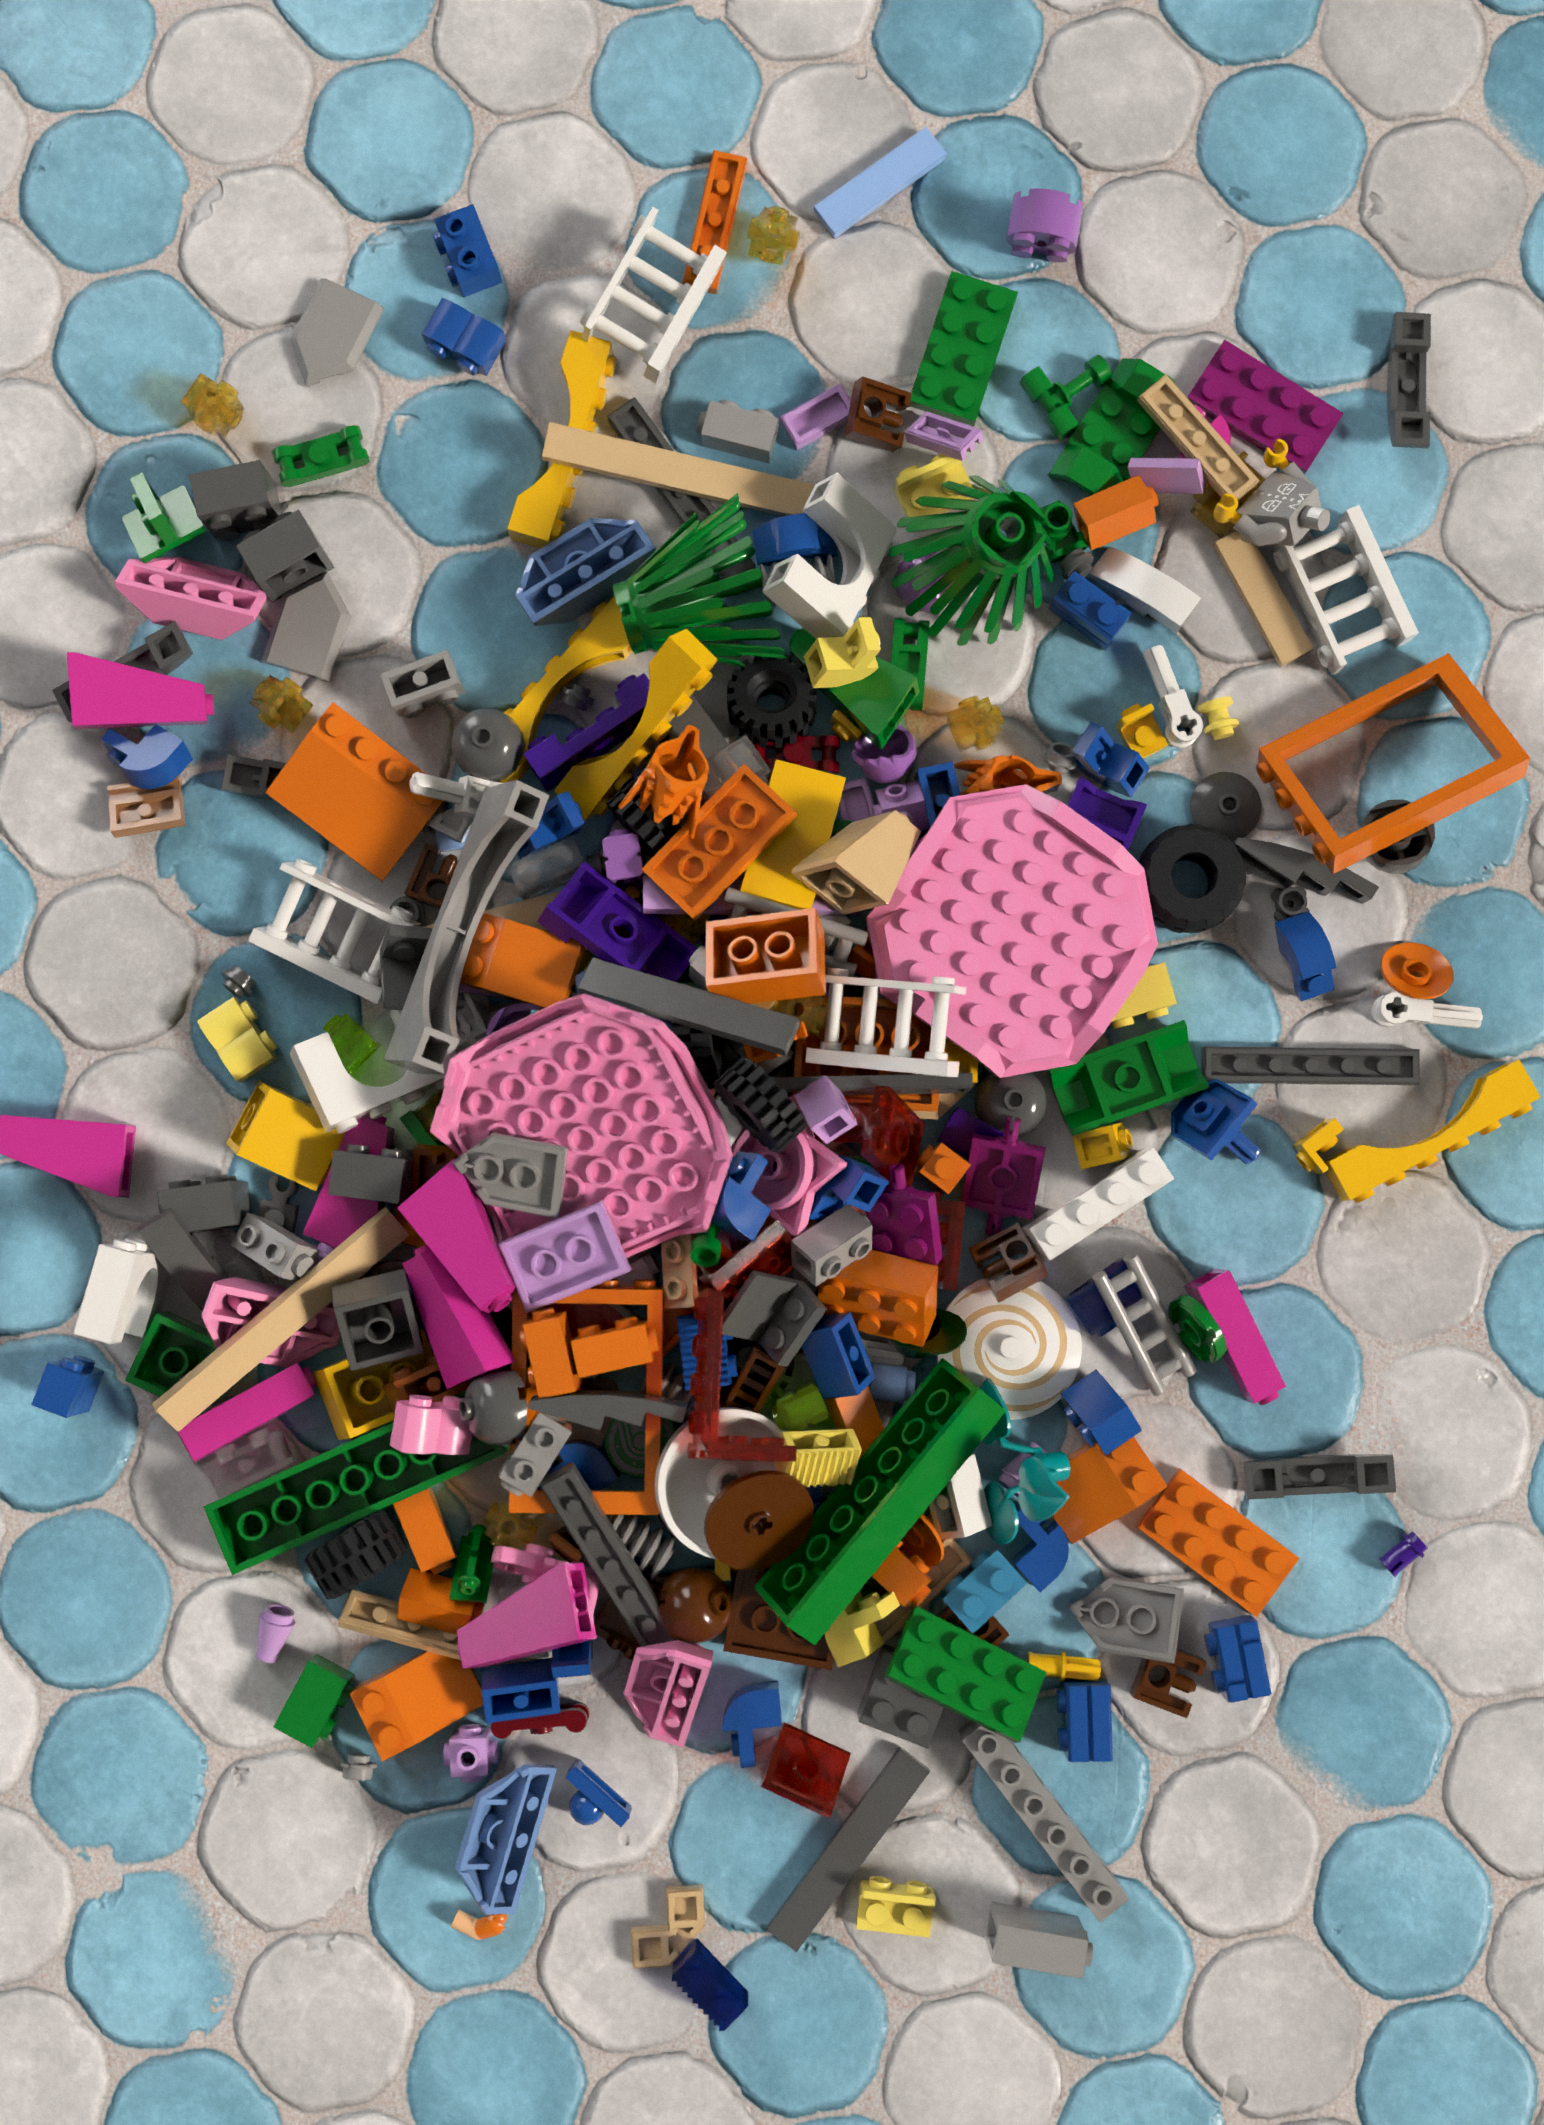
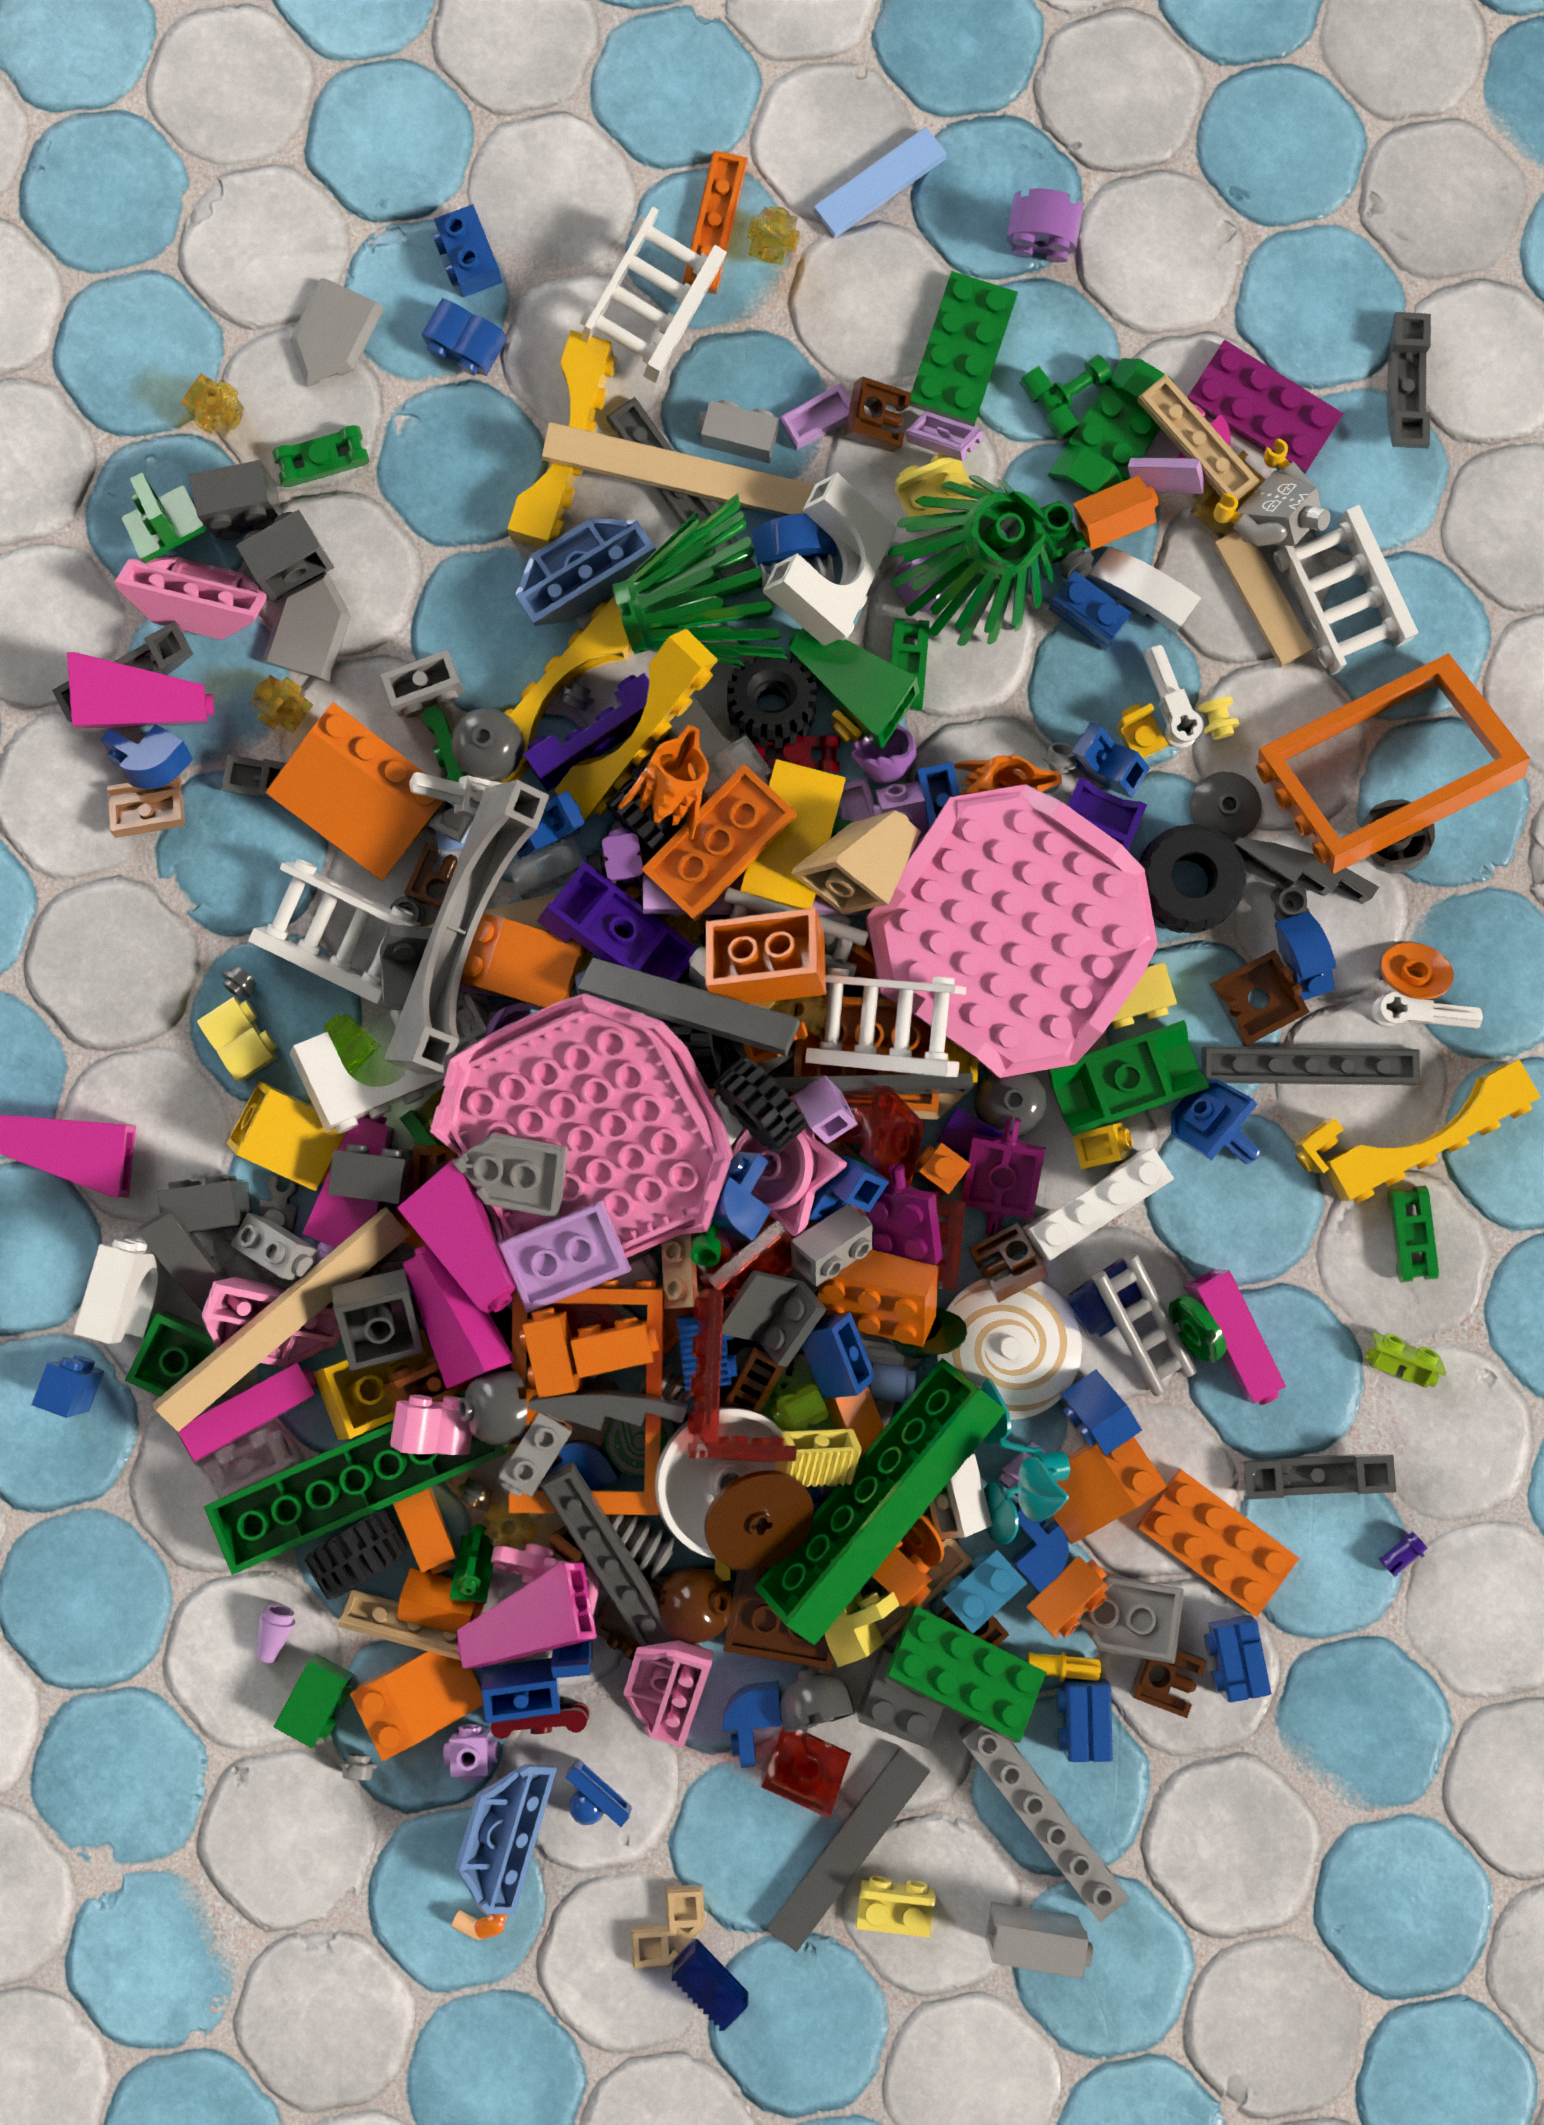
(439, 726): none -> green plate
(475, 1493): none -> dark grey plate
(814, 1701): none -> dark grey cylinder
(846, 658): light yellow brick -> none
(966, 732): clear yellow brick -> none
(1069, 1596): none -> orange brick
(1283, 993): none -> reddish brown piece
(1413, 1234): none -> green plate
(1420, 1364): none -> lime hinge

